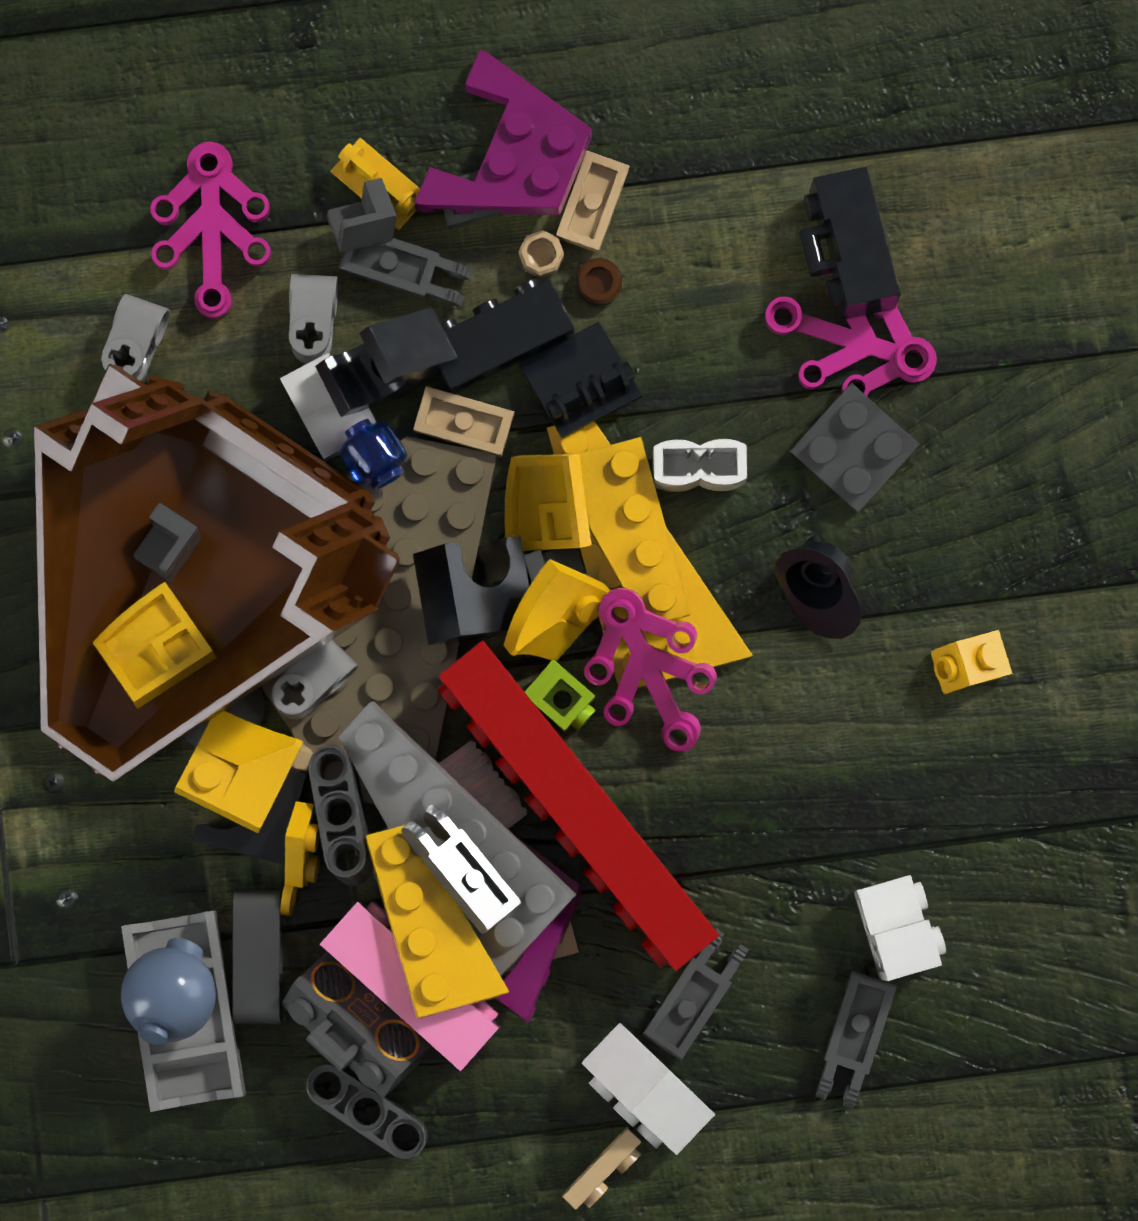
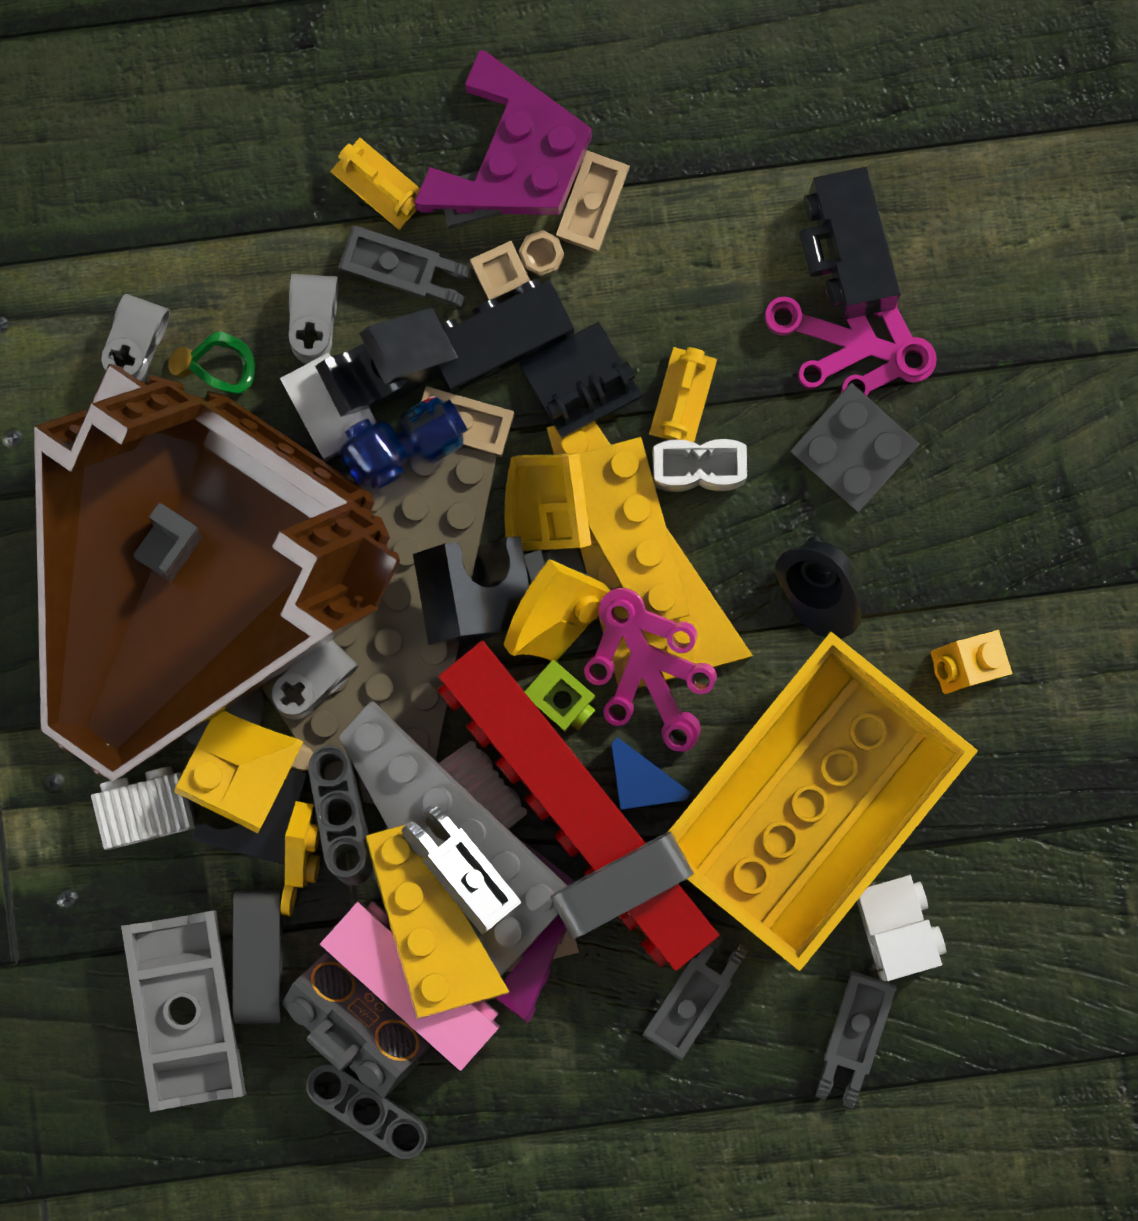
(142, 810): none -> white brick
(153, 646): yellow plate -> none
(168, 993): sand blue brick -> none
(183, 362): none -> green piece
(210, 221): dark pink plant -> none
(364, 222): dark grey panel -> none
(431, 430): none -> clear blue head
(499, 271): none -> tan plate
(590, 1184): tan plate -> none
(599, 282): reddish brown tile -> none
(621, 885): none -> dark grey beam
(641, 782): none -> blue slope
(646, 1091): white brick -> none
(683, 395): none -> yellow hinge
(817, 800): none -> yellow container

